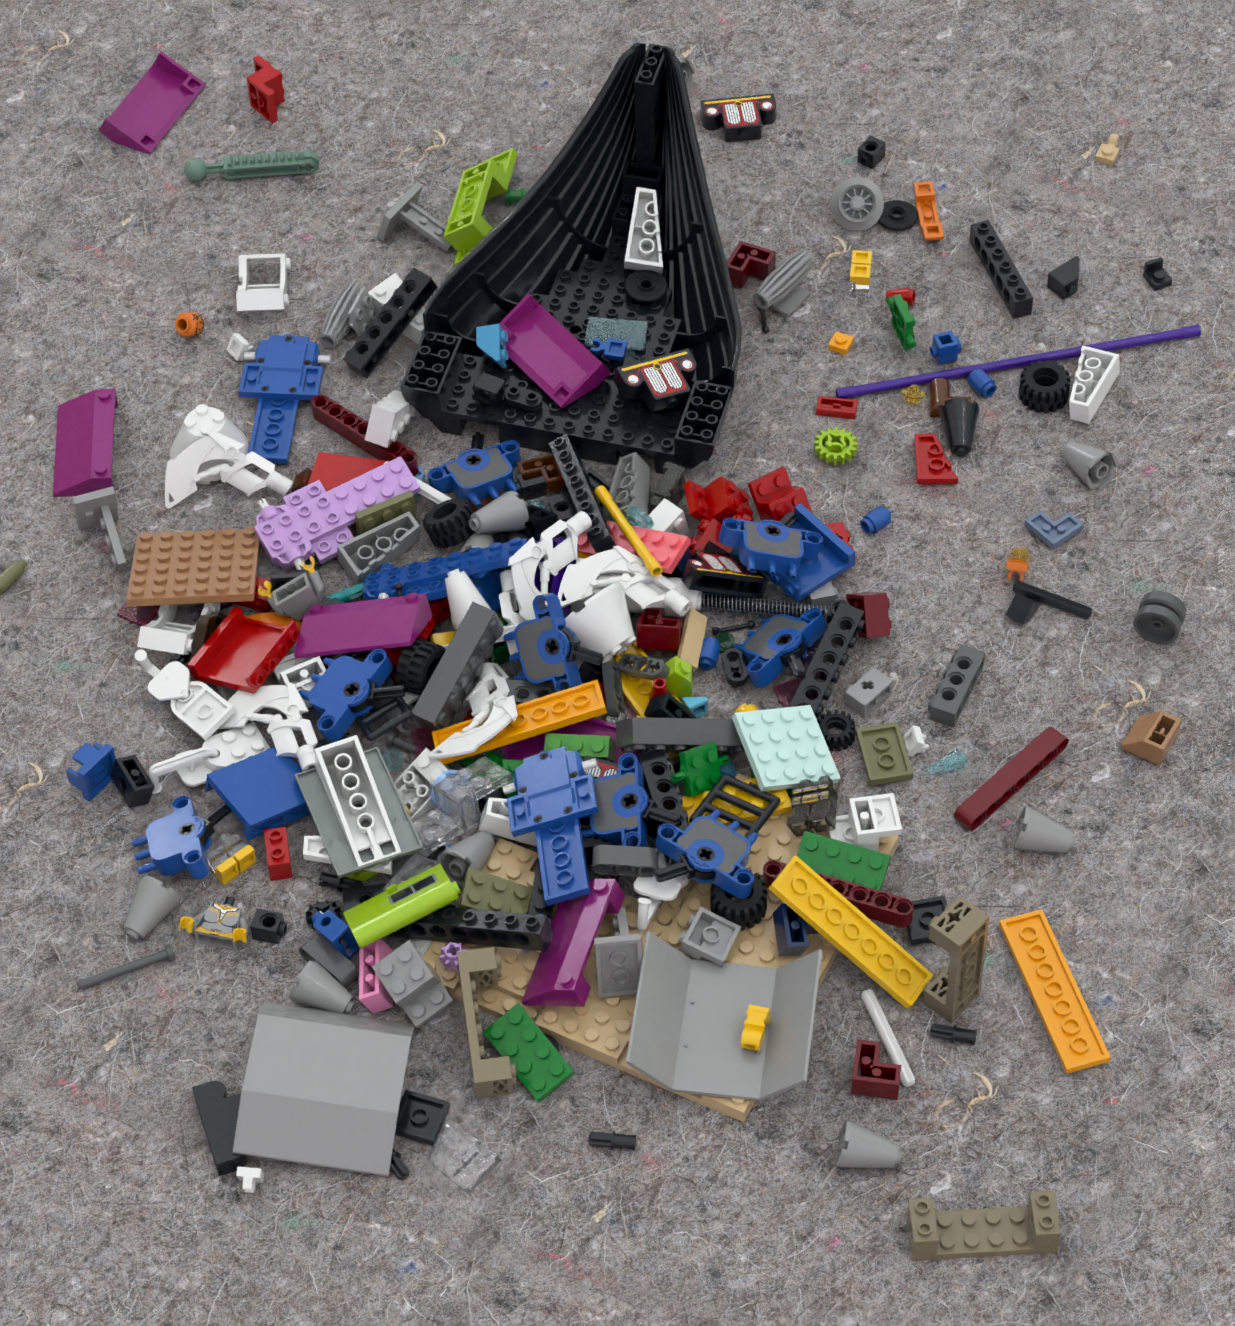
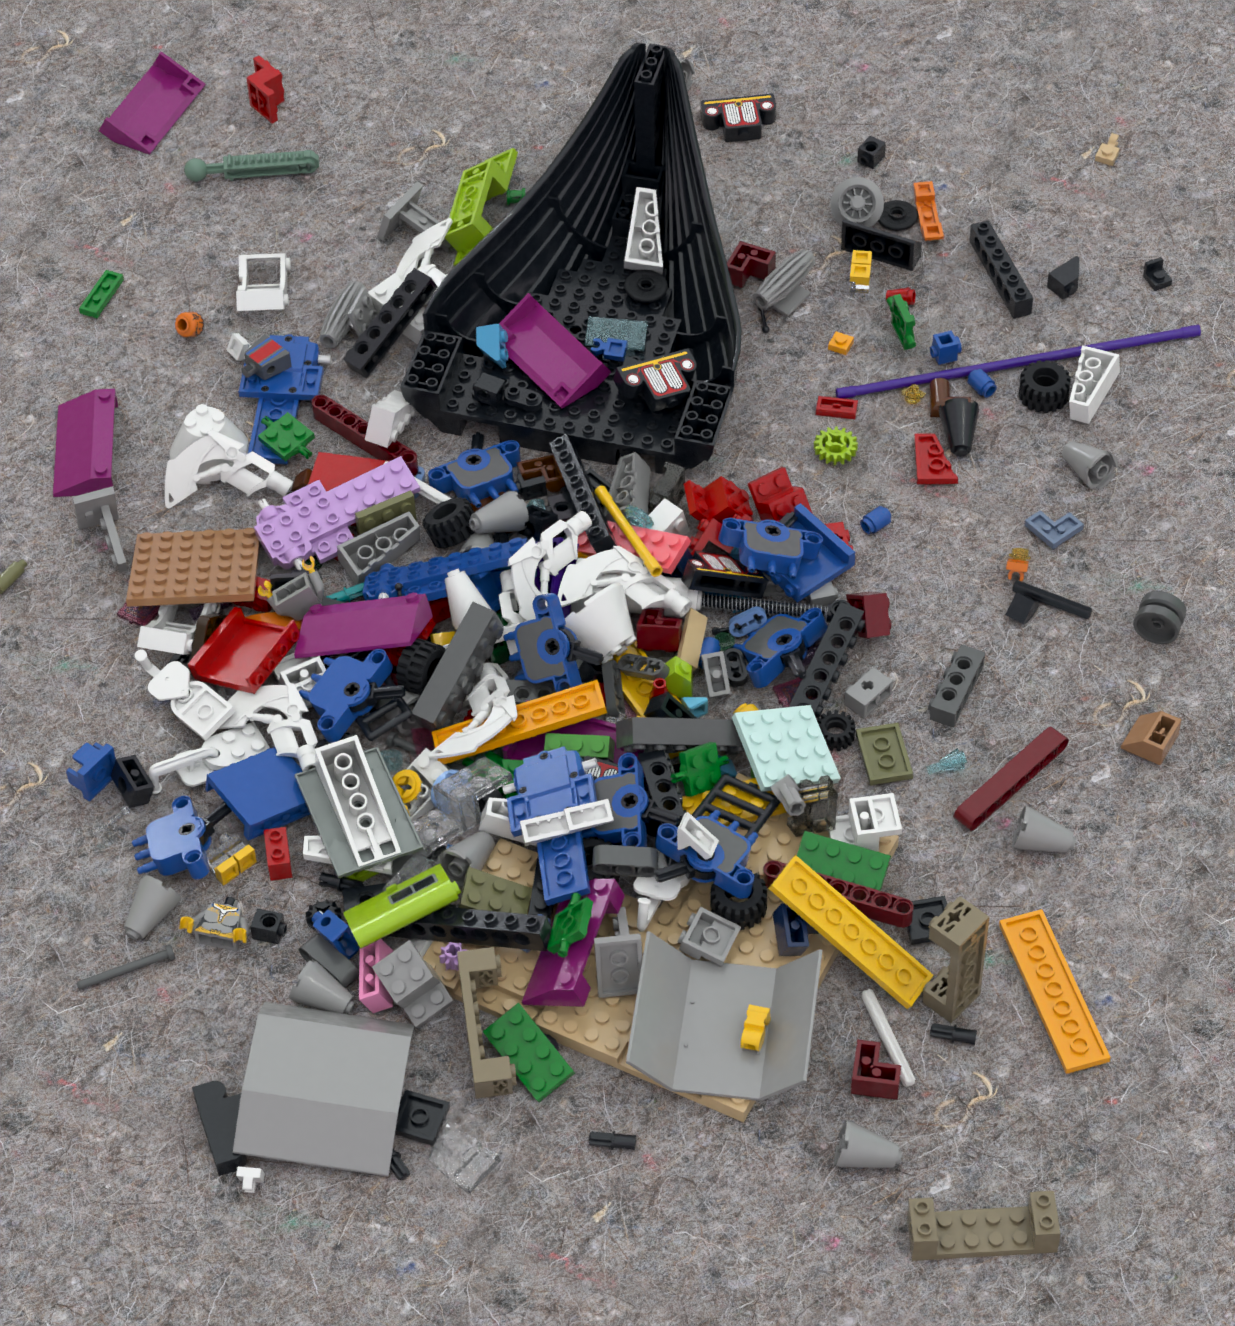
(101, 294): none -> green plate
(265, 359): none -> dark grey torso
(286, 437): none -> green plate
(411, 778): none -> yellow gear
(423, 246): none -> white piece
(566, 822): none -> white slope
(570, 925): none -> green plate
(697, 836): none -> white slope
(715, 674): none -> light grey brick
(747, 621): none -> medium blue beam
(787, 793): none -> light grey piece
(884, 245): none -> black slope
(914, 741): white tile -> none

